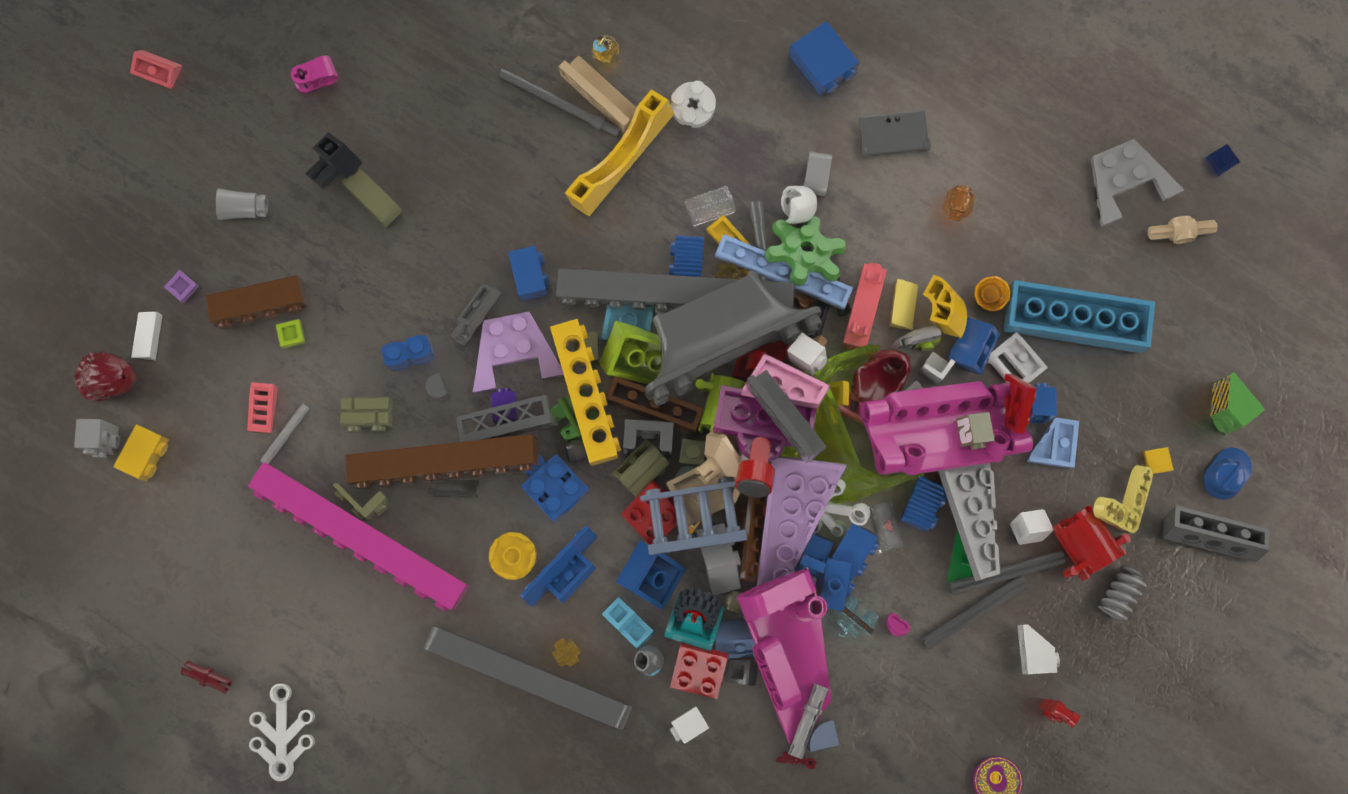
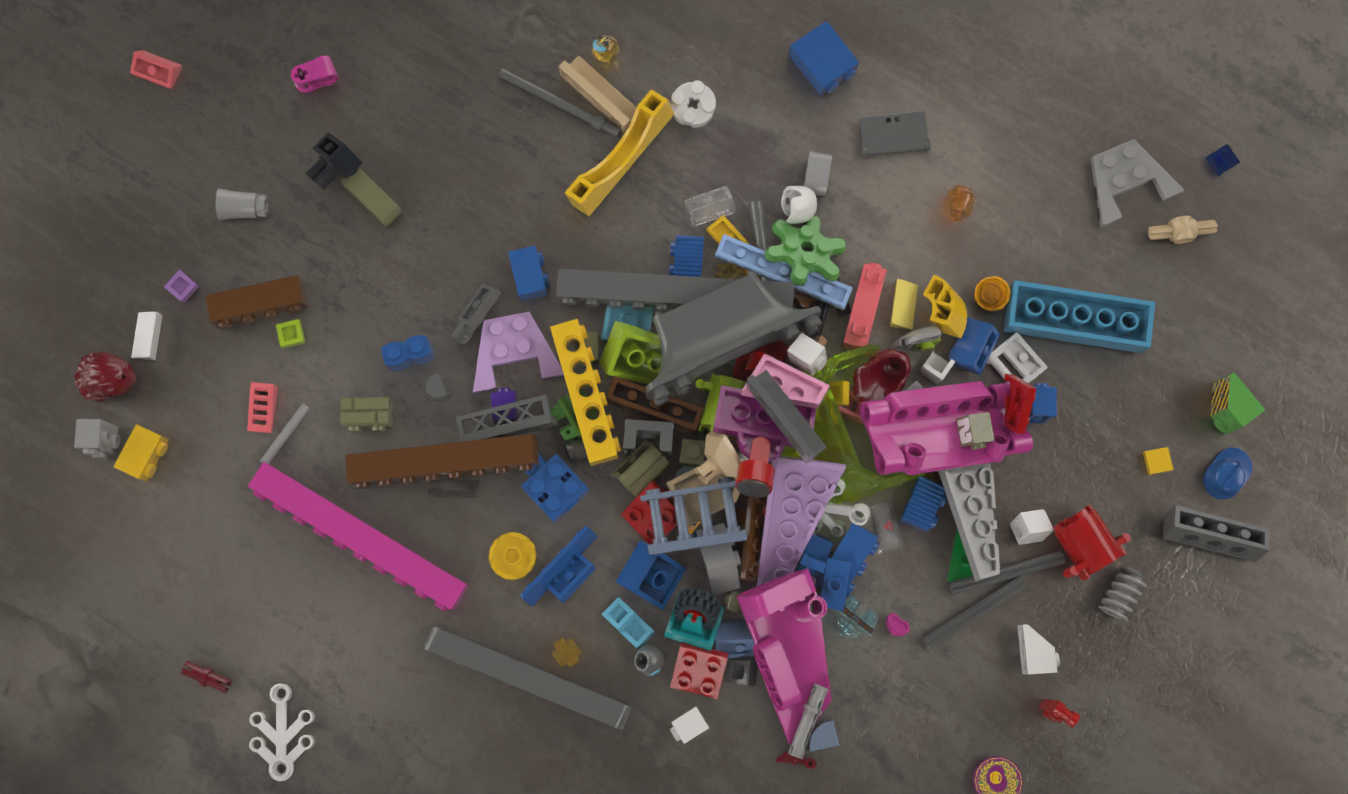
(376, 505): olive bracket -> none
(1057, 444): light blue wing -> none
(1127, 515): light yellow beam -> none

